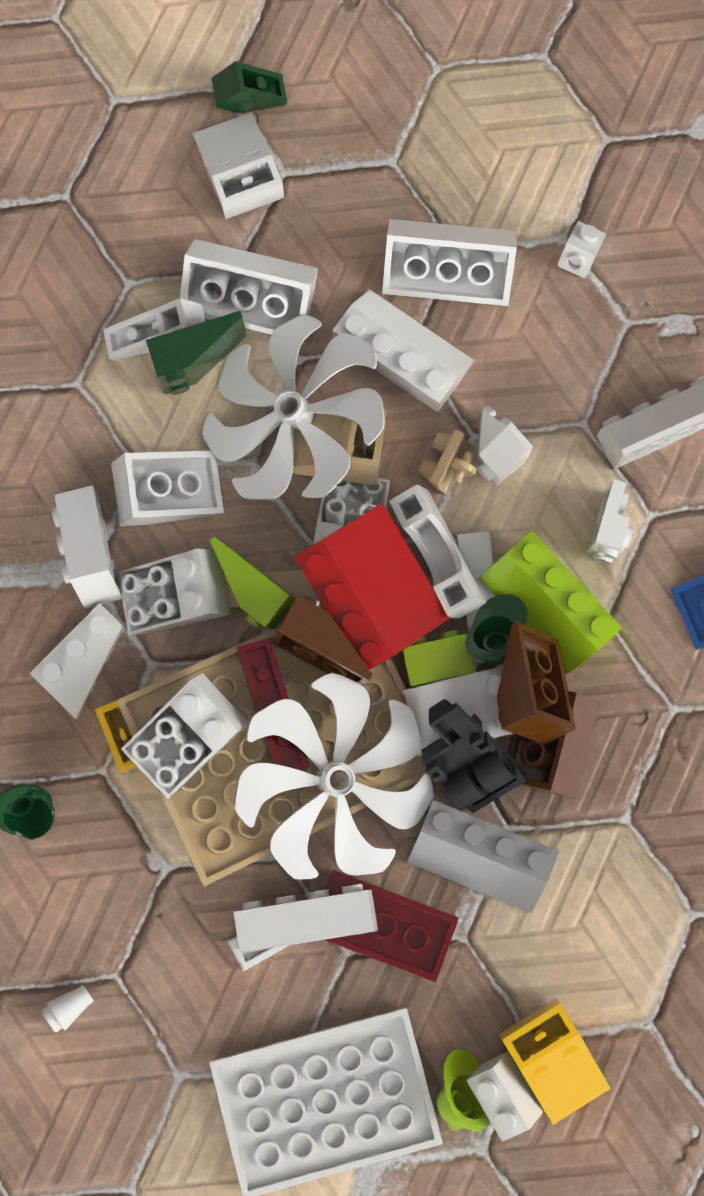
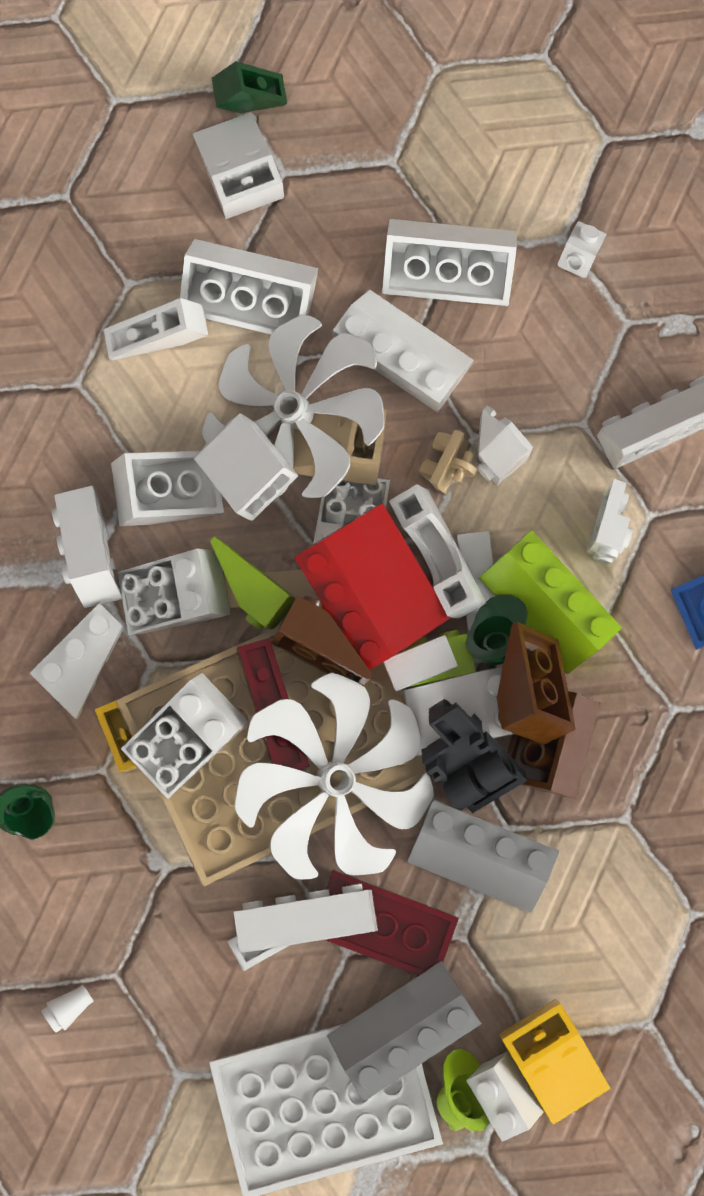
(191, 352): dark green slope -> none
(245, 467): none -> white brick
(402, 1030): none -> light grey slope
(420, 663): none -> white tile

